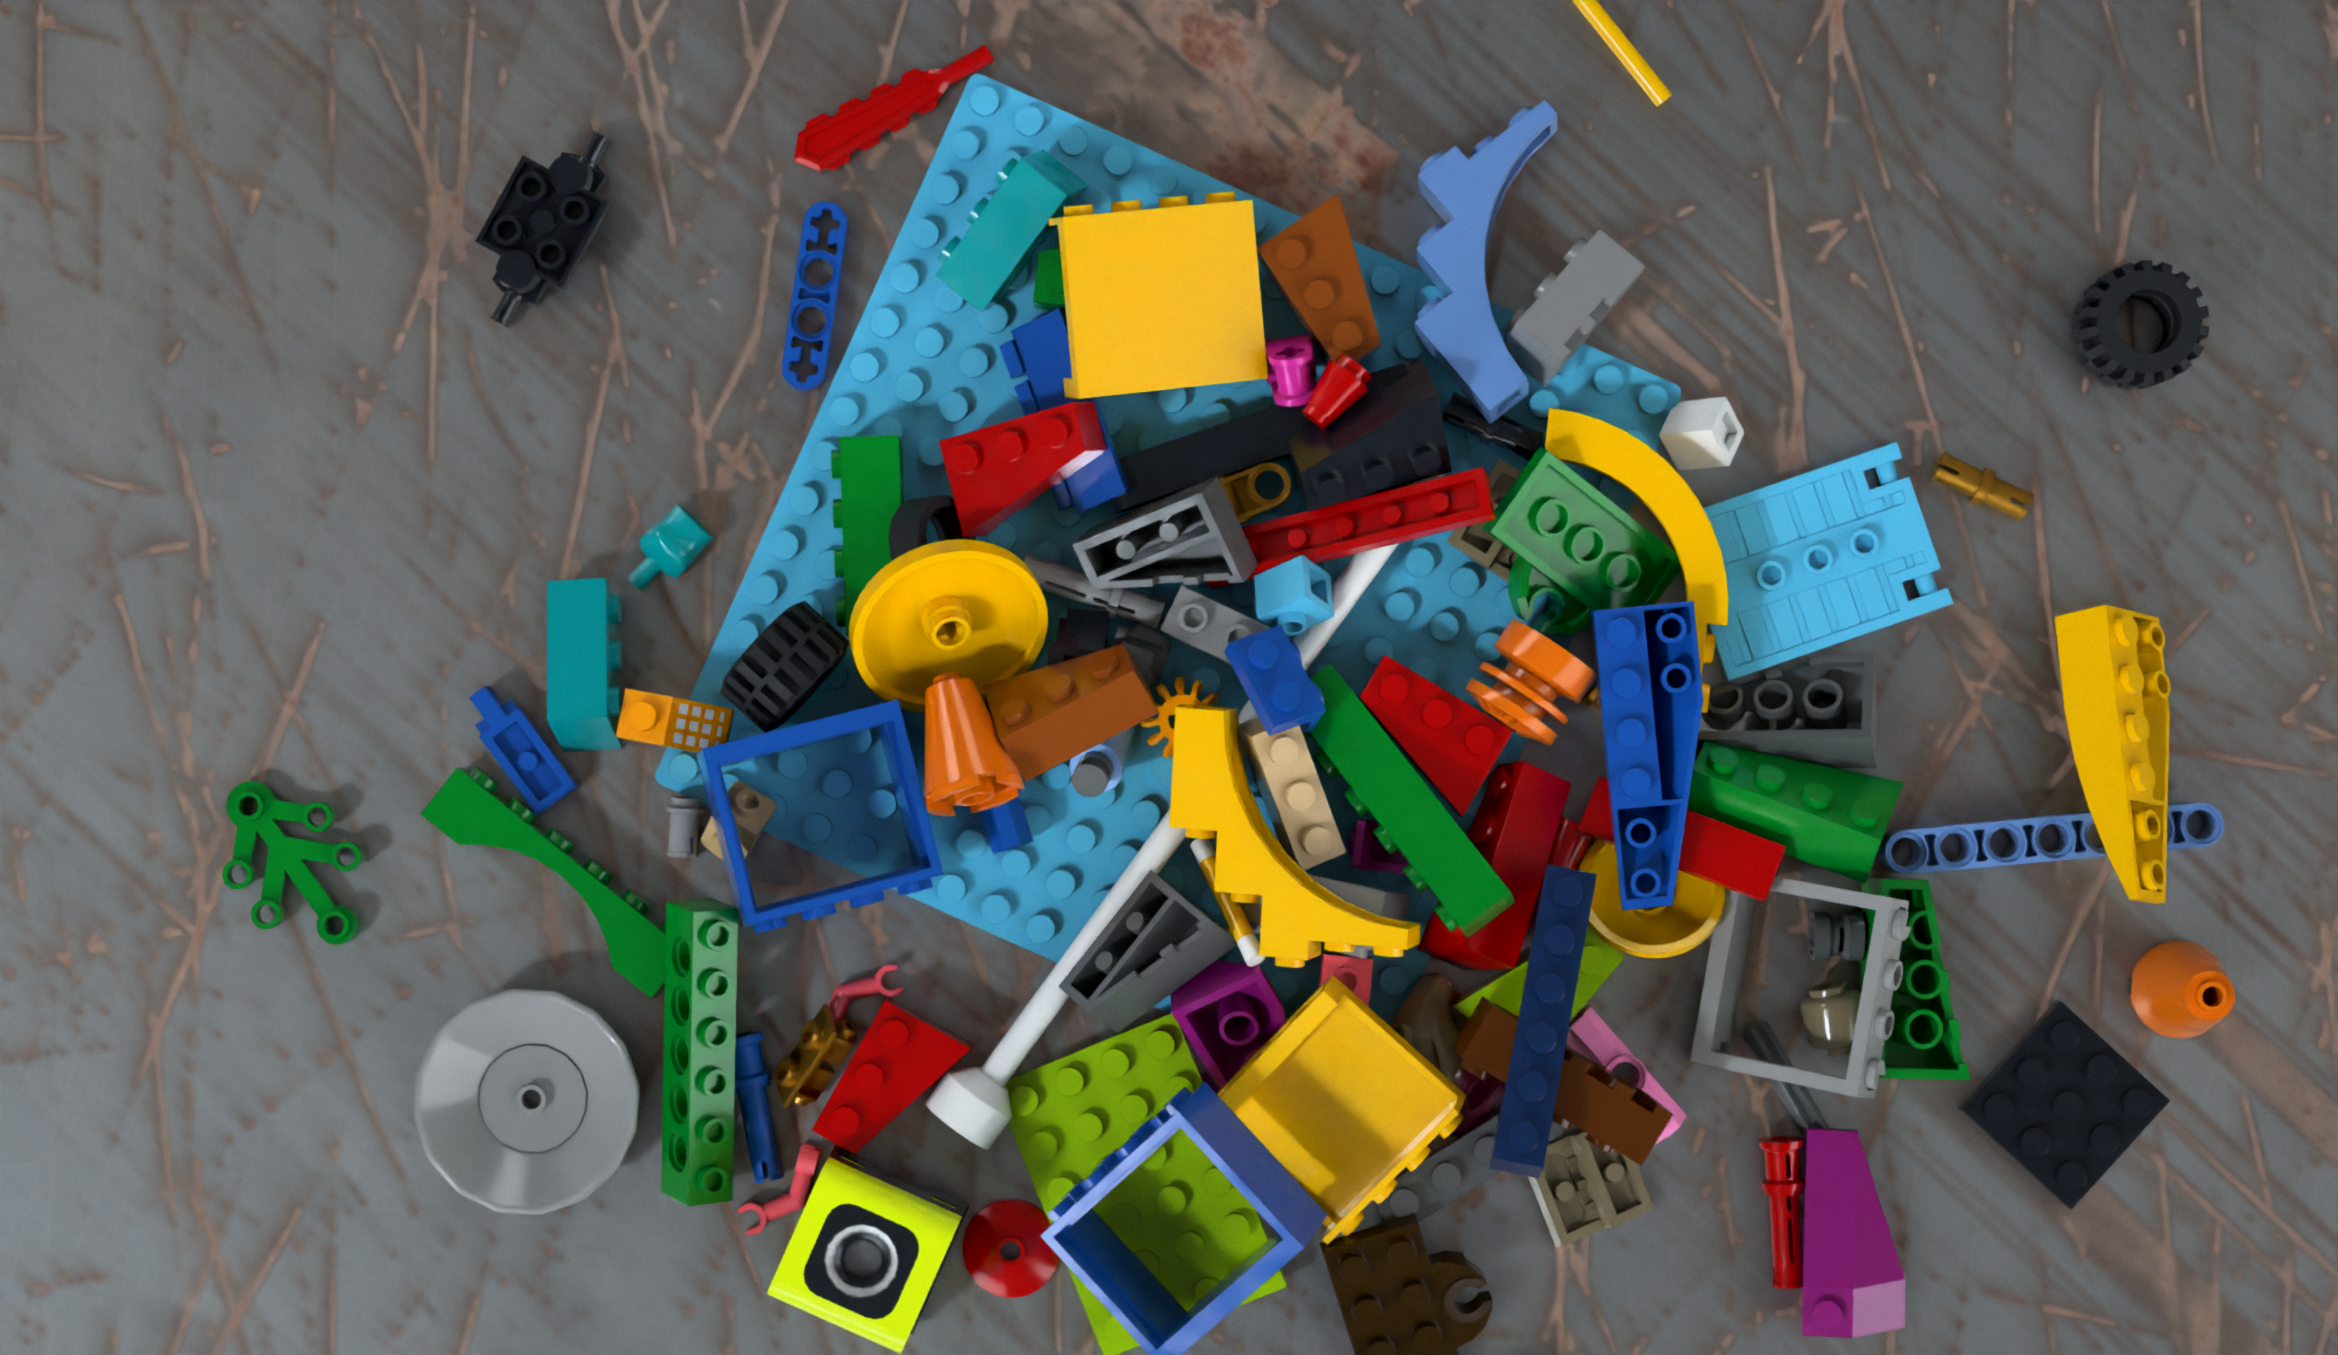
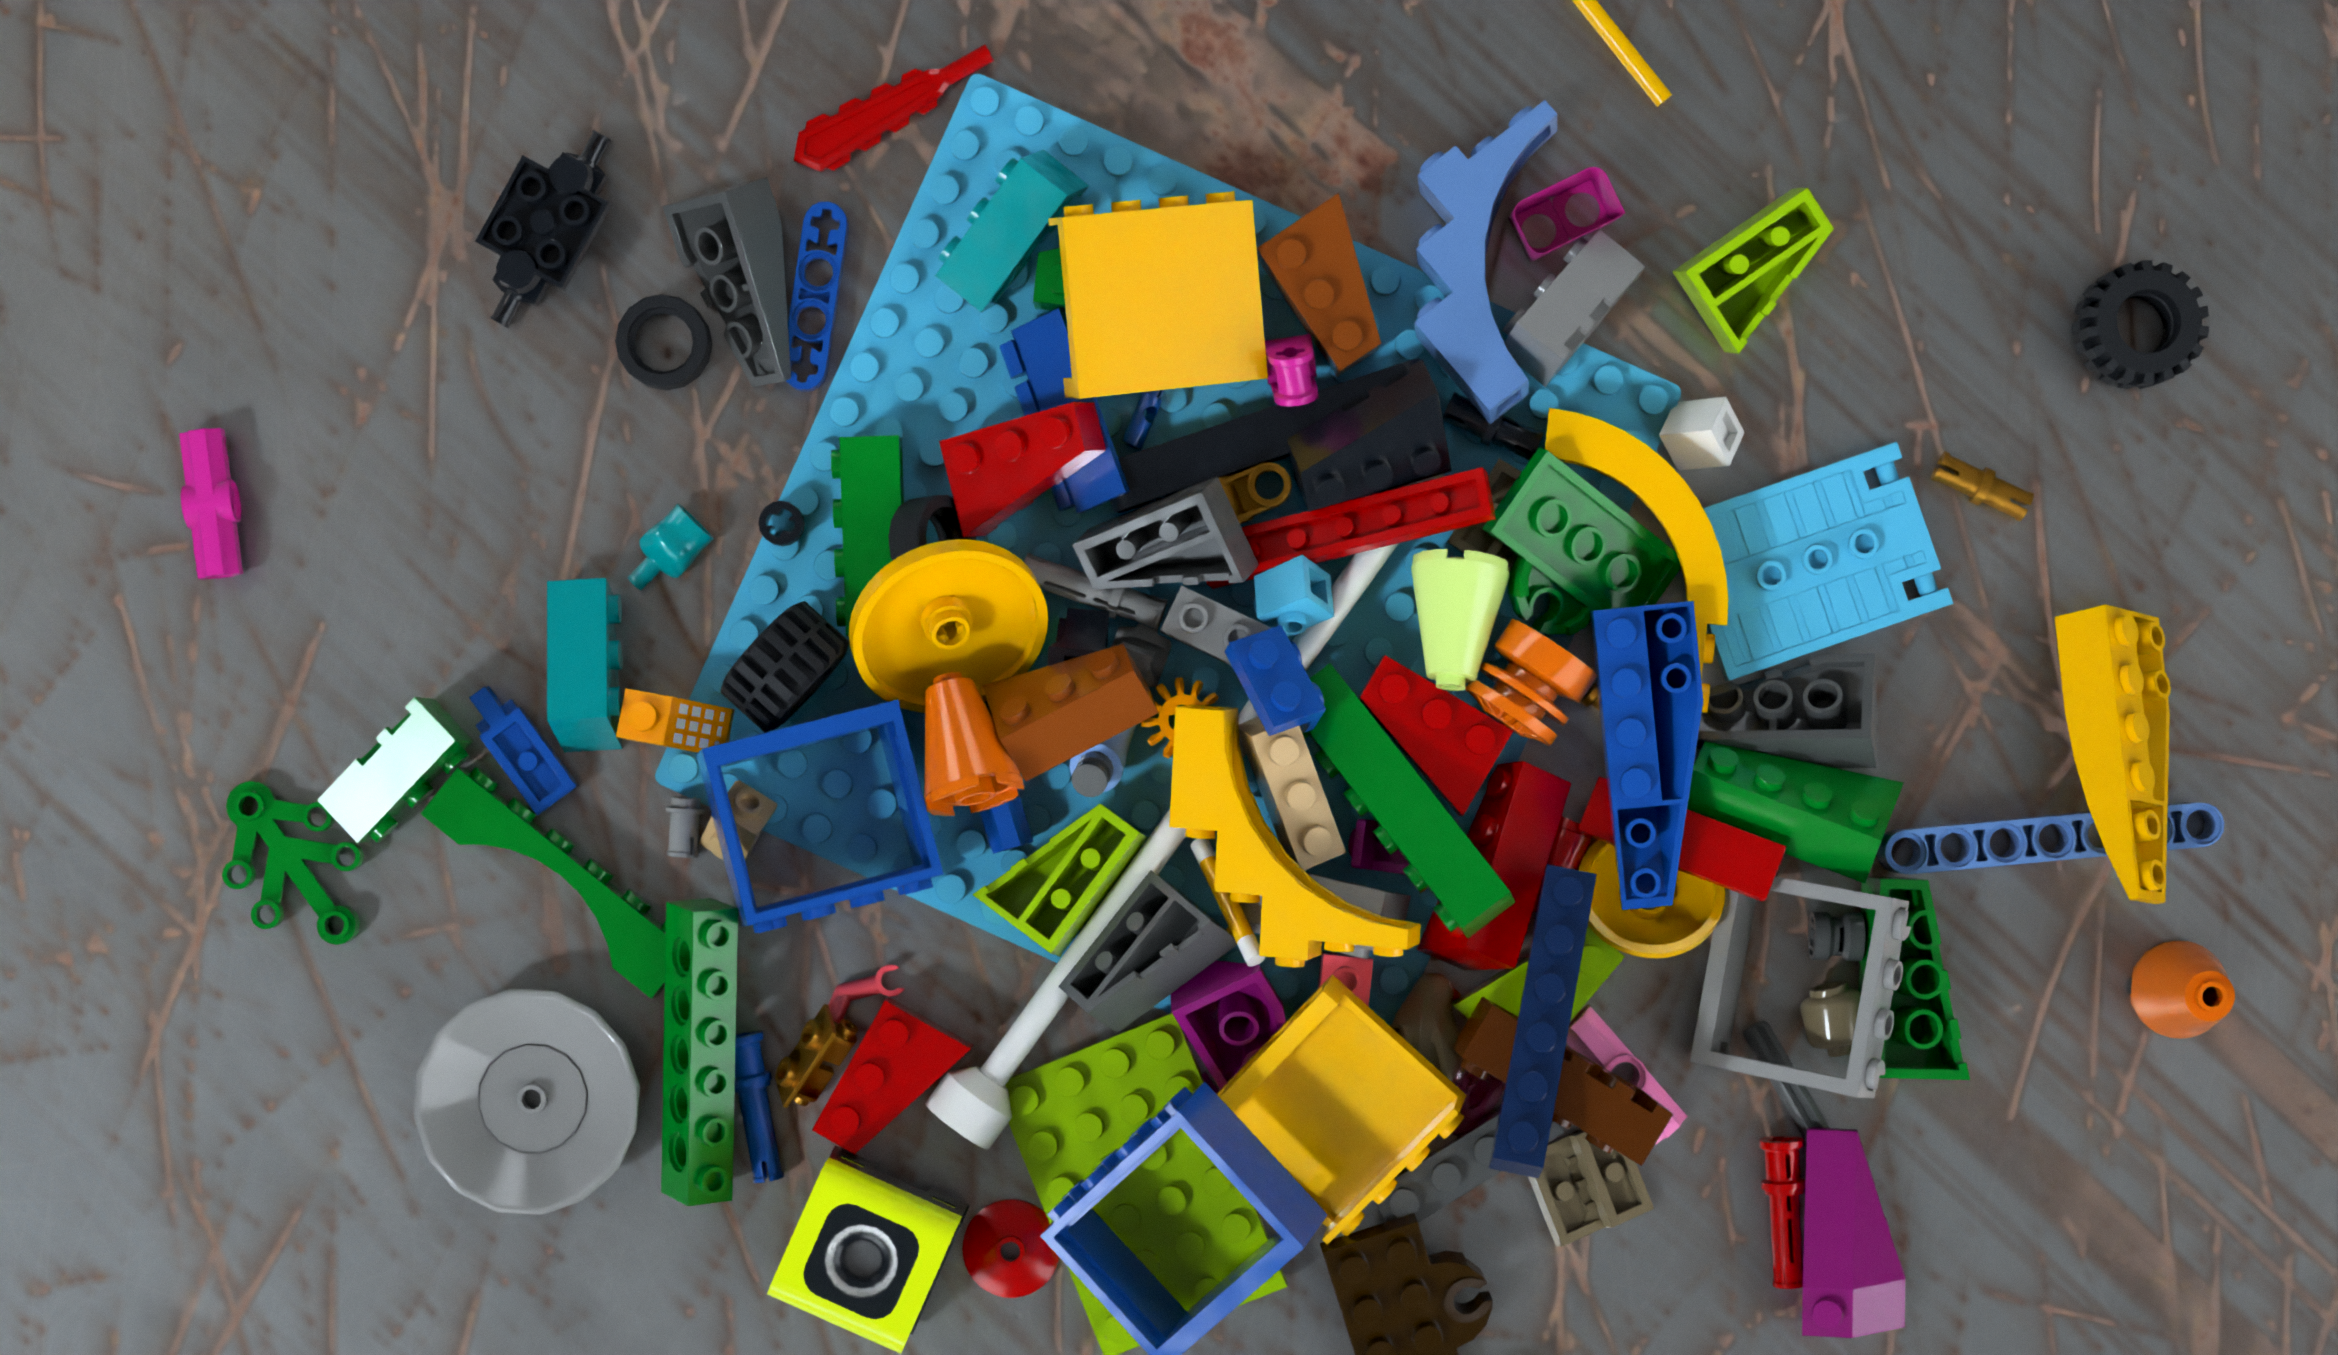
(211, 503): none -> dark pink piece
(396, 771): none -> wedge
(627, 334): none -> black tyre
(739, 256): none -> dark grey wedge
(786, 538): none -> black bush
(794, 1200): coral arm -> none
(1065, 879): none -> lime wedge
(1139, 425): none -> blue pin
(1337, 390): red cone -> none
(1457, 611): none -> yellowish green cone
(1589, 181): none -> dark pink piece
(1752, 265): none -> lime wedge
(2064, 1104): black plate -> none

